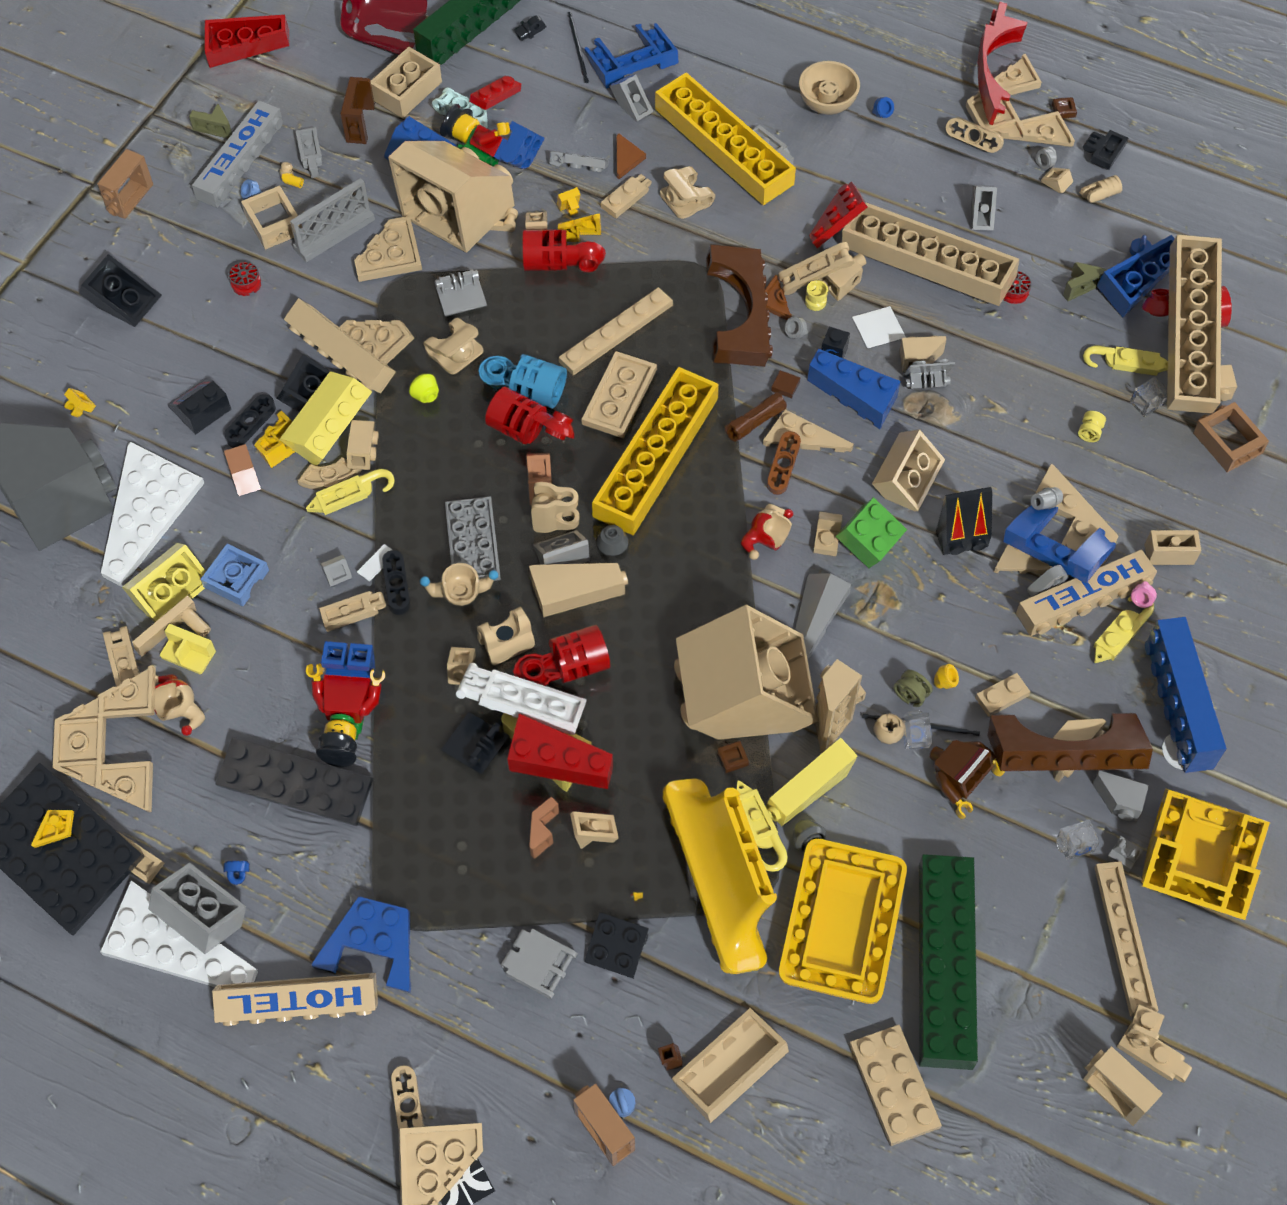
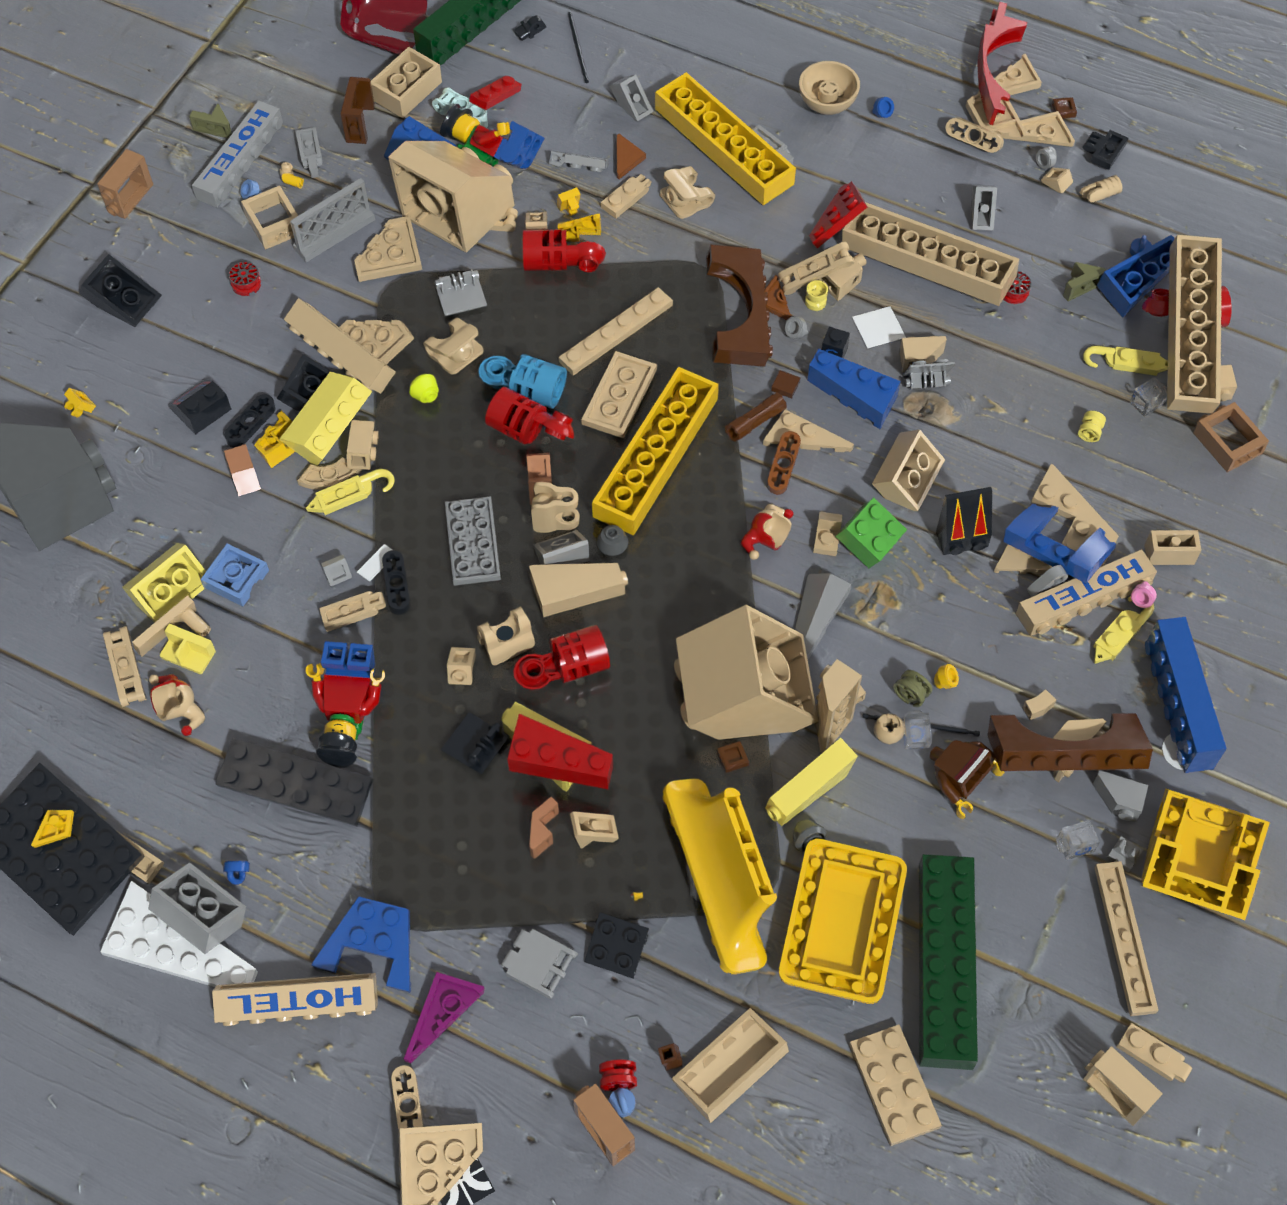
(82, 738): tan wing -> none
(146, 505): white wing -> none
(244, 37): red wedge -> none
(443, 1006): none -> magenta wing
(459, 584): tan piece -> none
(520, 696): white hinge -> none
(617, 1074): none -> red wheel
(657, 51): blue wedge -> none
(762, 826): light yellow plate -> none
(1002, 694): tan plate -> none
(1039, 705): none -> tan piece
(1045, 499): light grey piece -> none
(1145, 1026): tan bracket -> none

